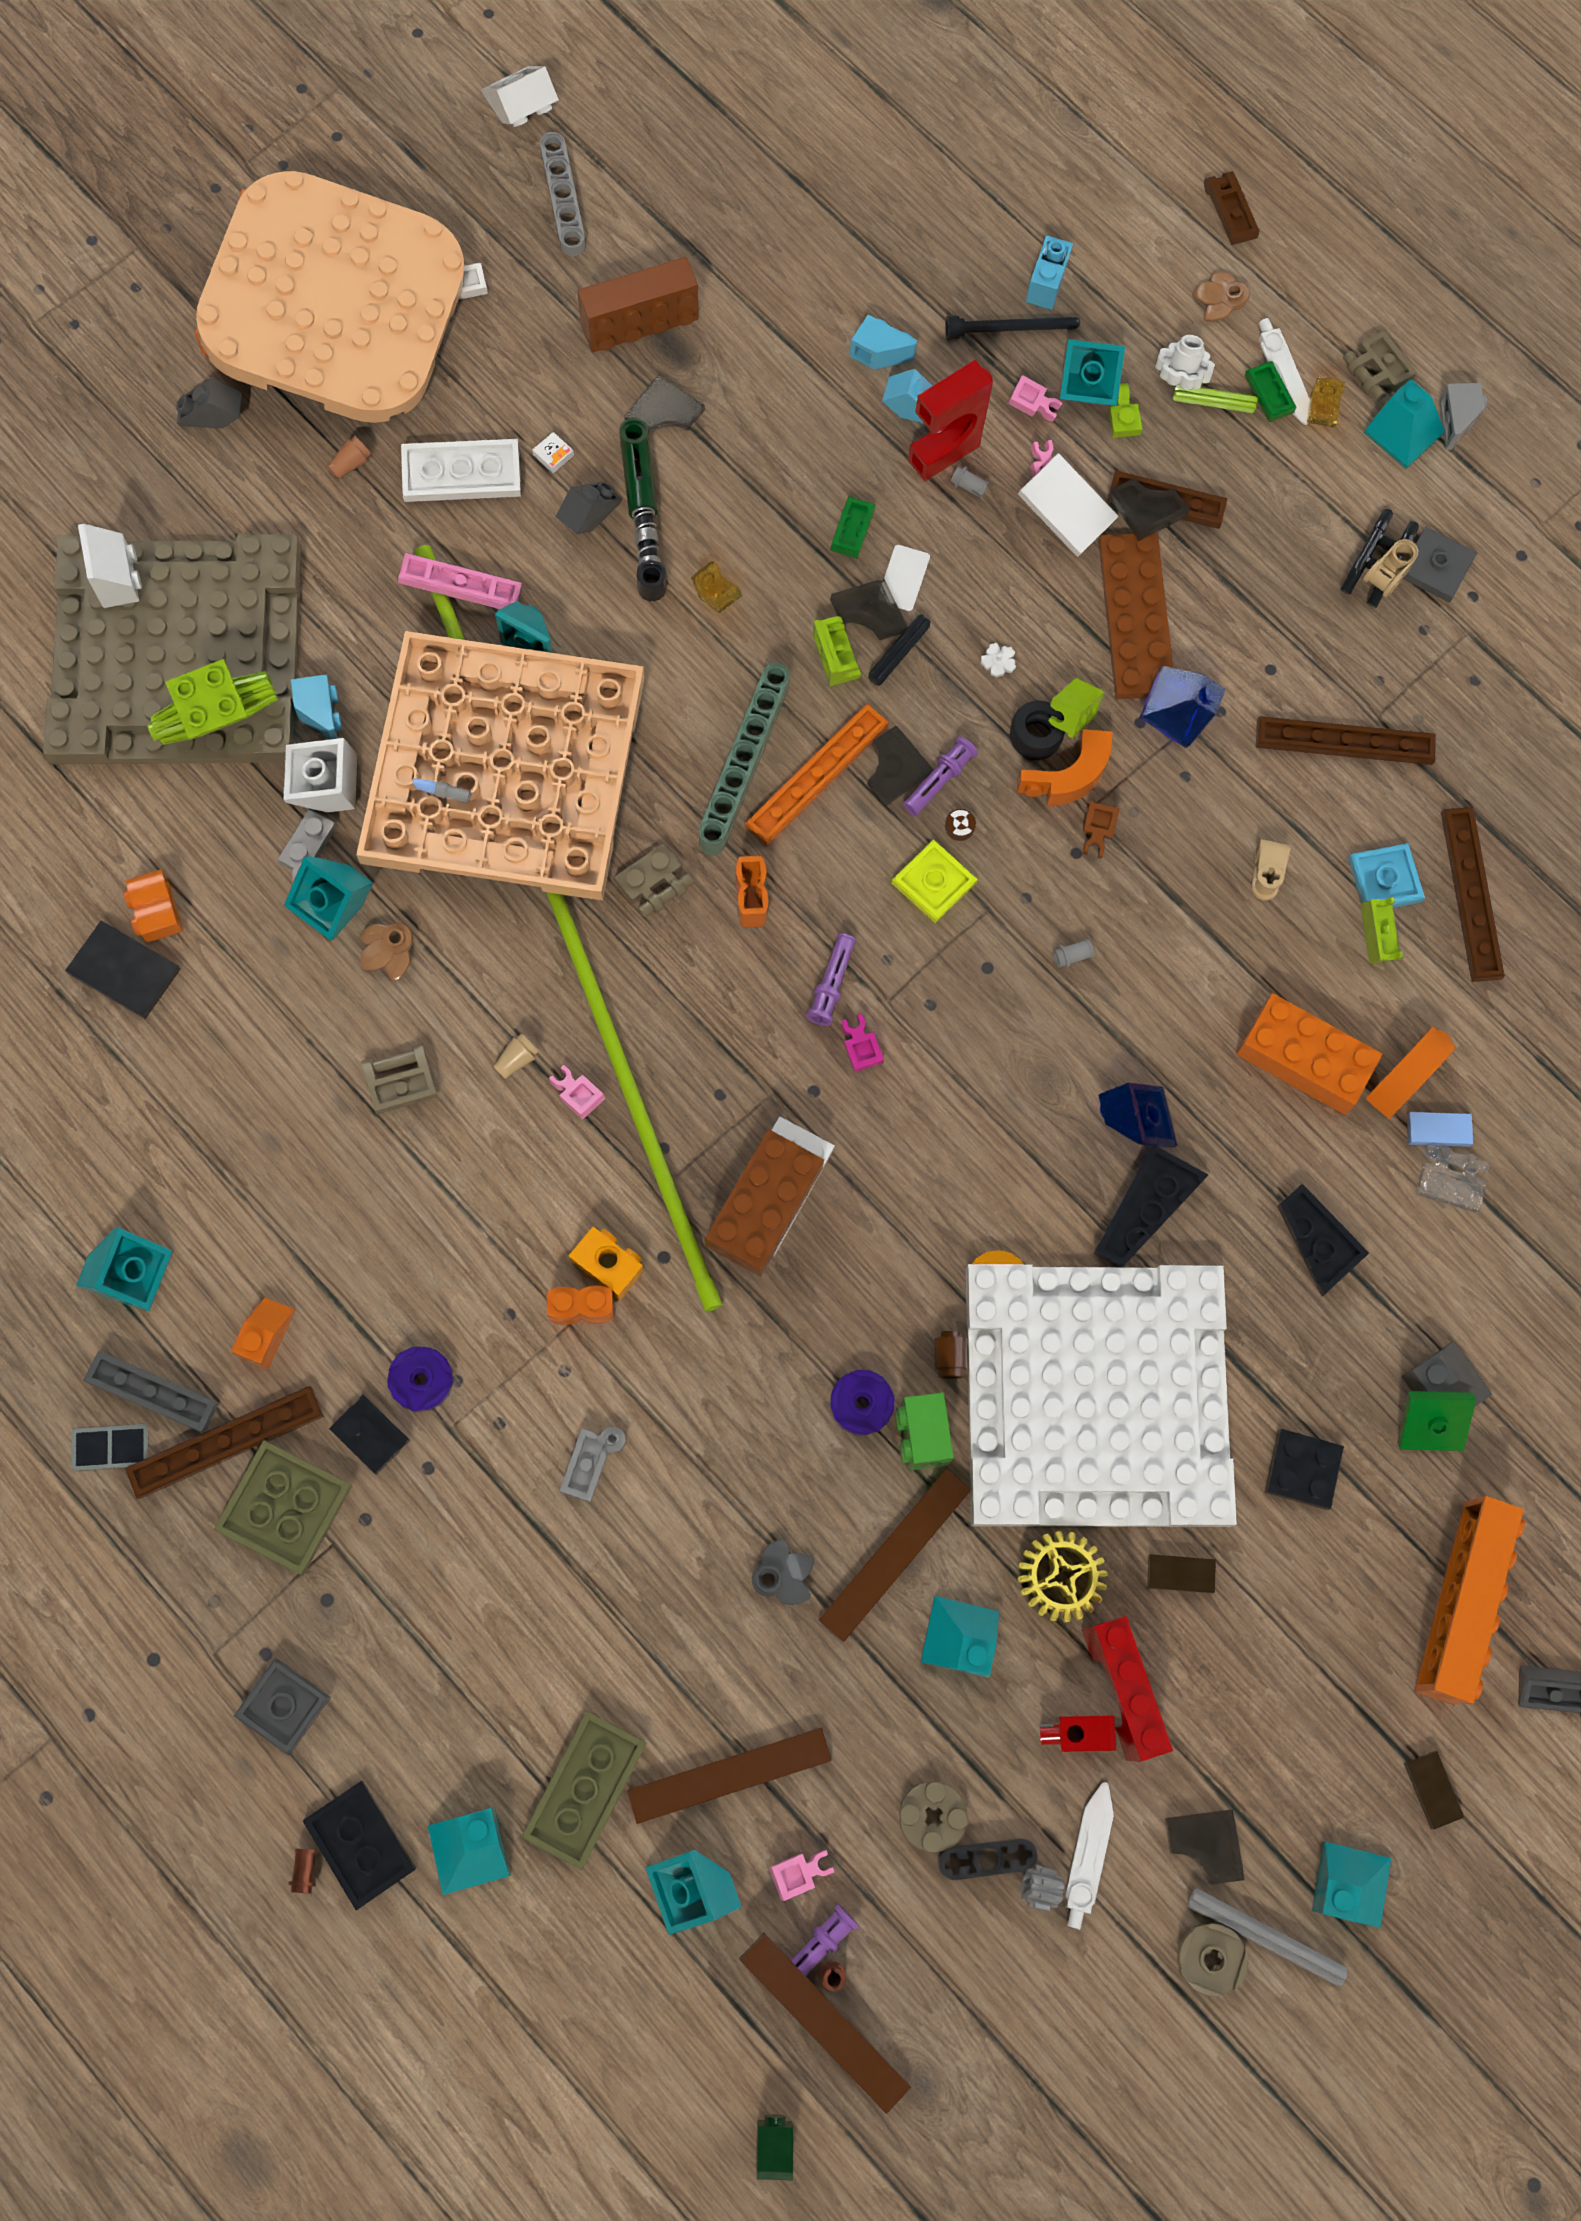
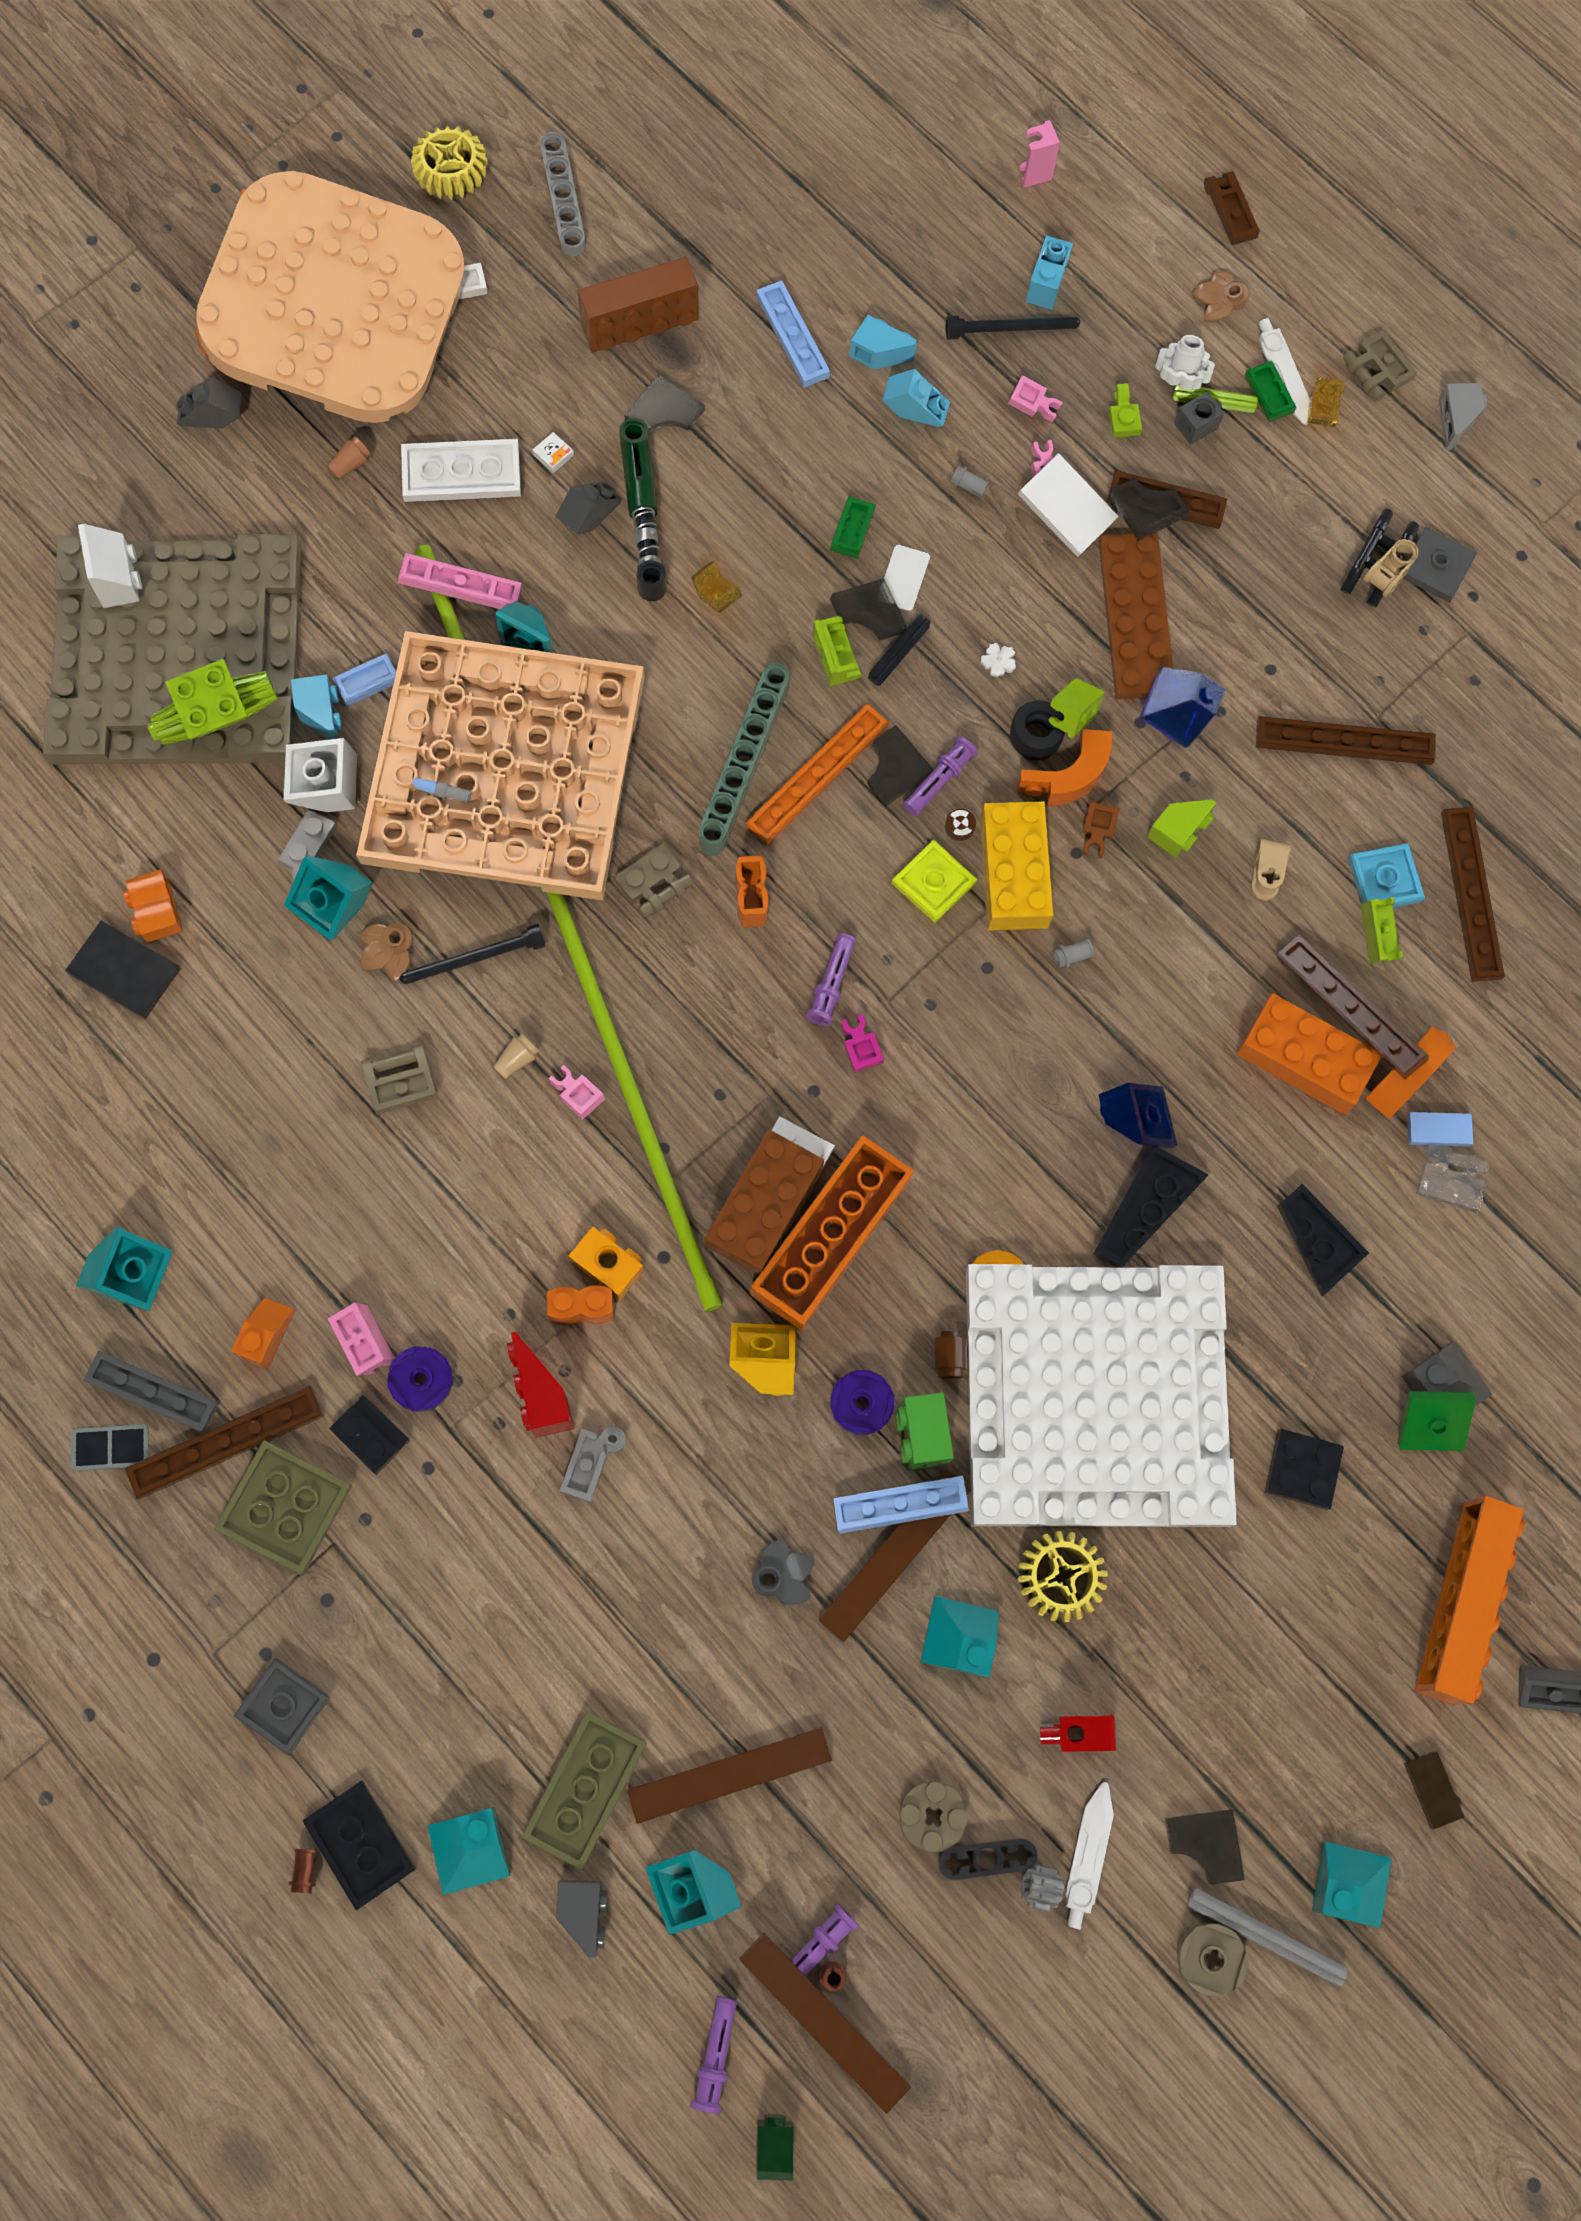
(361, 1339): none -> bright pink hinge
(365, 679): none -> light blue tile
(447, 152): none -> light yellow gear
(521, 95): white slope -> none
(530, 939): none -> black piece
(545, 1399): none -> red slope
(579, 1913): none -> dark grey slope
(712, 2073): none -> medium lavender pin
(764, 1356): none -> yellow slope
(792, 334): none -> light blue plate
(795, 1874): bright pink plate -> none
(831, 1233): none -> orange brick
(901, 1504): none -> light blue plate
(955, 416): red arch -> none
(1016, 866): none -> yellow brick
(1041, 155): none -> bright pink hinge
(1091, 372): teal slope -> none
(1142, 1726): red arch -> none
(1179, 823): none -> lime slope
(1181, 1573): dark brown tile -> none
(1192, 425): none -> dark grey brick
(1353, 1007): none -> reddish brown tile
(1406, 424): teal slope -> none

